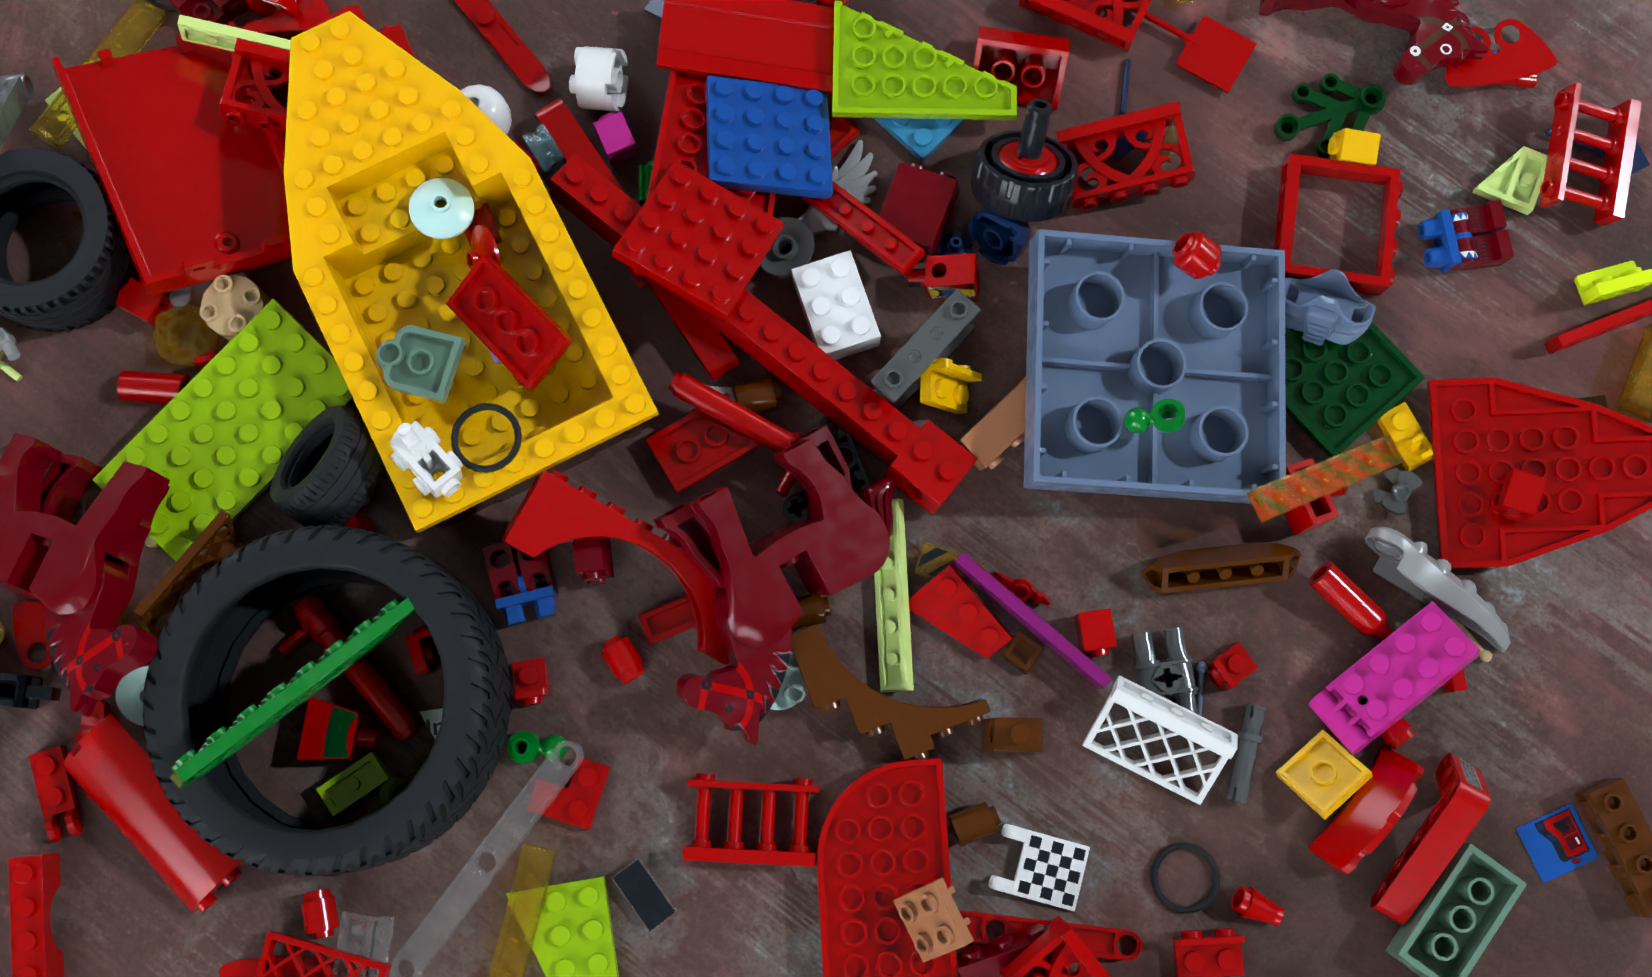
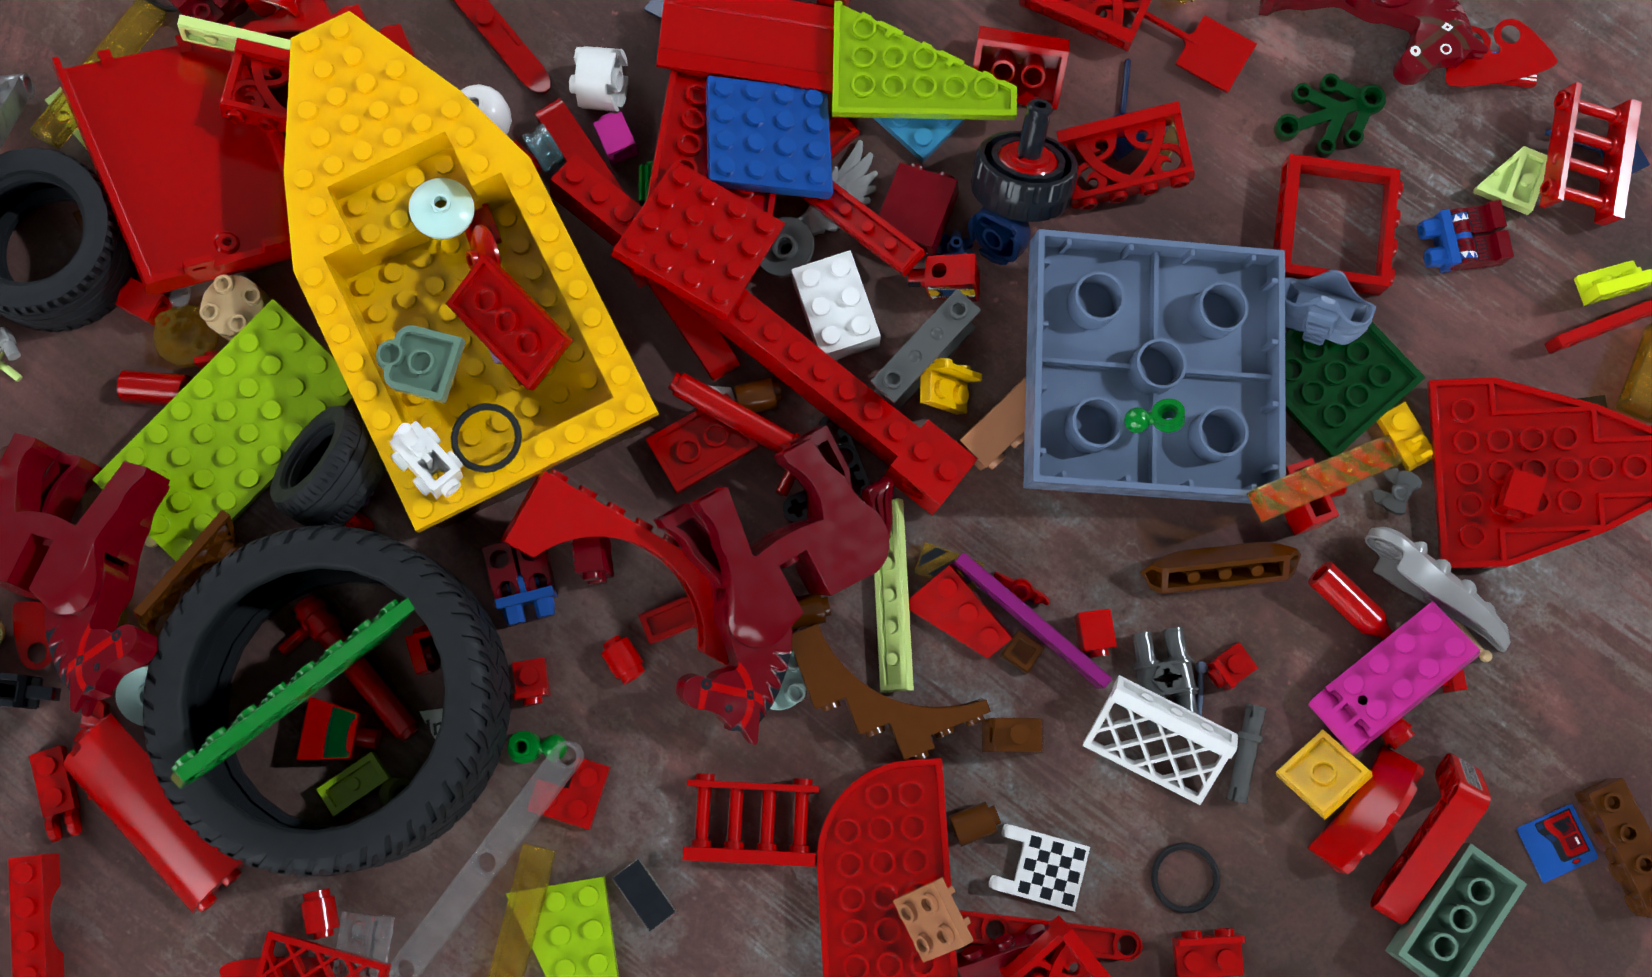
(1197, 255): red head -> none
(1255, 906): red cone -> none
(1354, 146): yellow brick -> none

